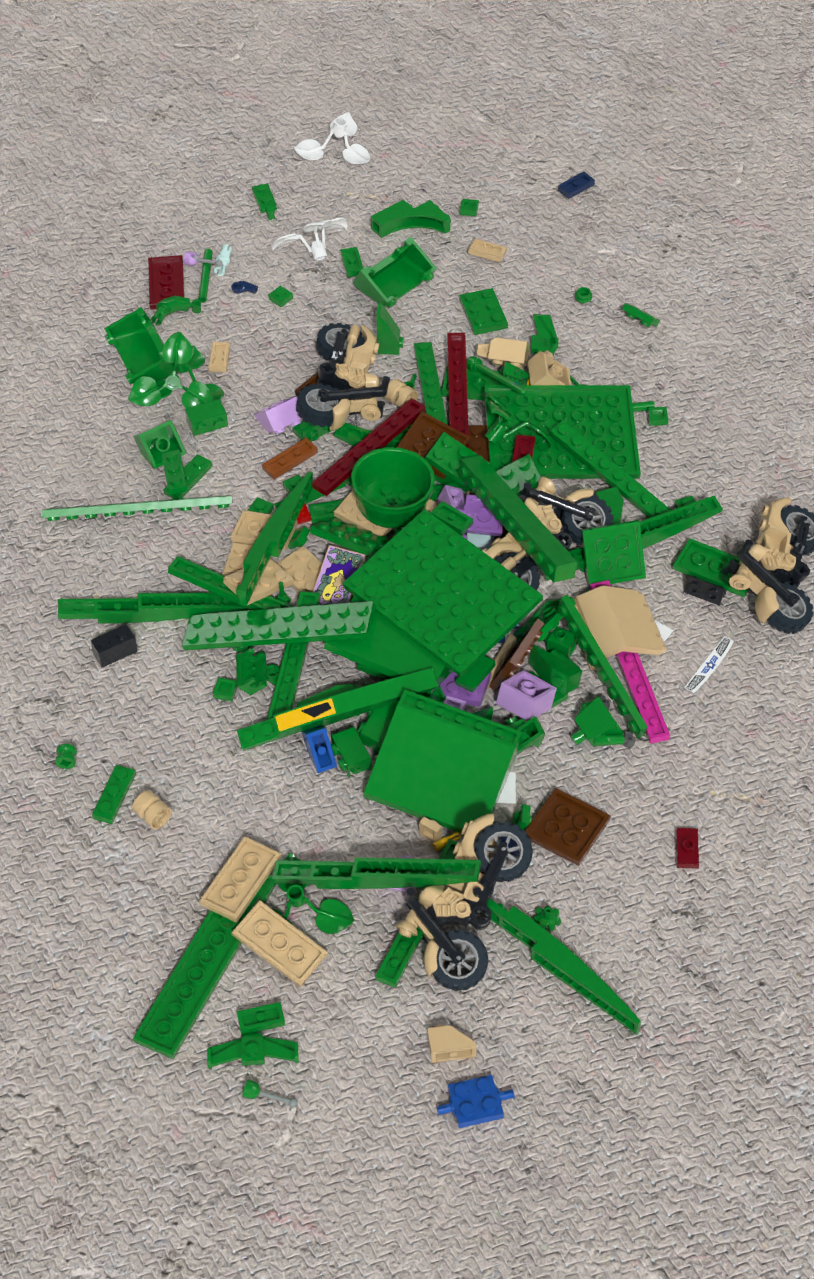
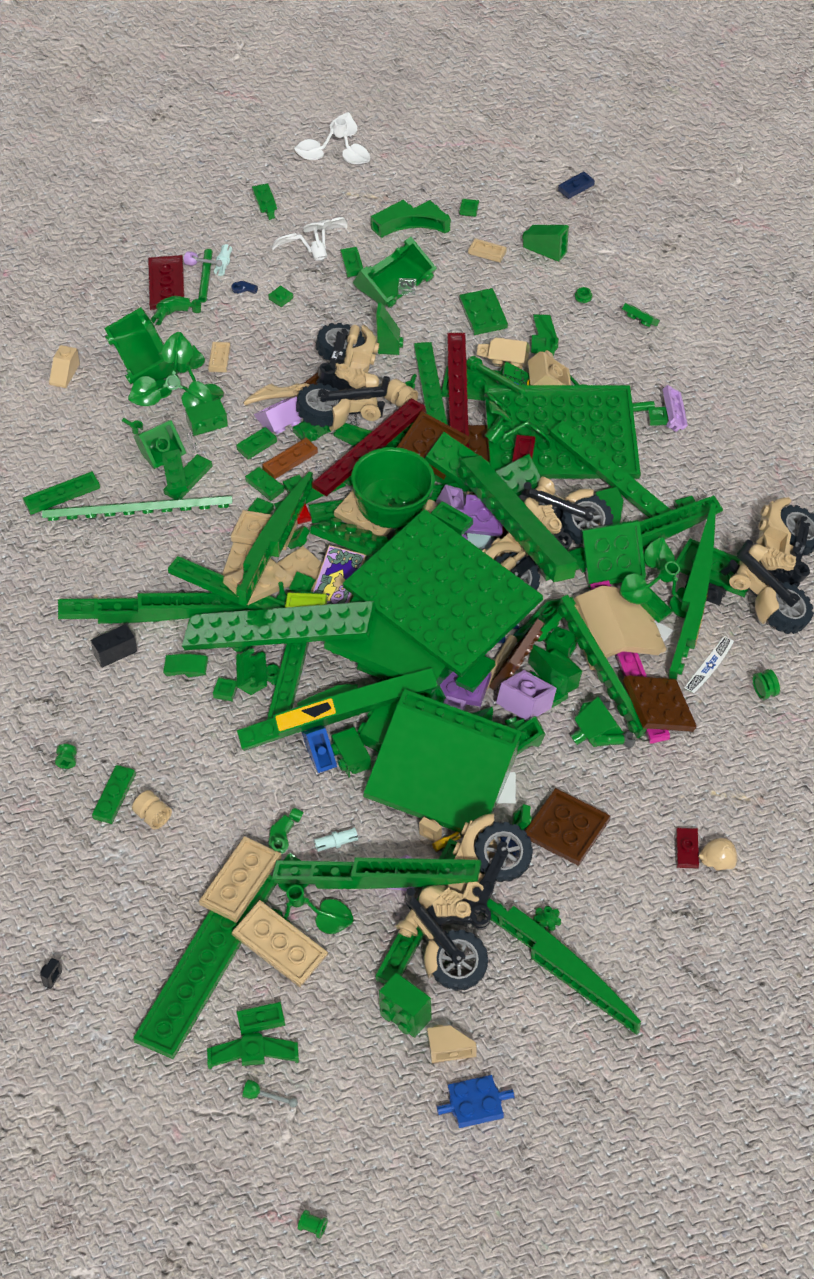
(50, 973): none -> black plate
(61, 493): none -> green plate
(64, 366): none -> tan slope
(134, 425): none -> green hand
(187, 664): none -> green slope
(256, 443): none -> green plate
(264, 483): none -> green plate
(271, 391): none -> tan piece
(278, 834): none -> green arm
(301, 583): none -> green plate
(305, 599): none -> lime tile
(312, 1224): none -> green bush
(336, 839): none -> light aqua pin
(405, 1005): none -> green brick
(407, 286): none -> clear tile
(547, 240): none -> green slope
(657, 608): none -> green tile
(658, 556): none -> green plant
(659, 703): none -> reddish brown plate
(675, 409): none -> lavender hinge
(695, 596): none -> green slope
(719, 854): none -> tan hair
(766, 684): none -> green wheel

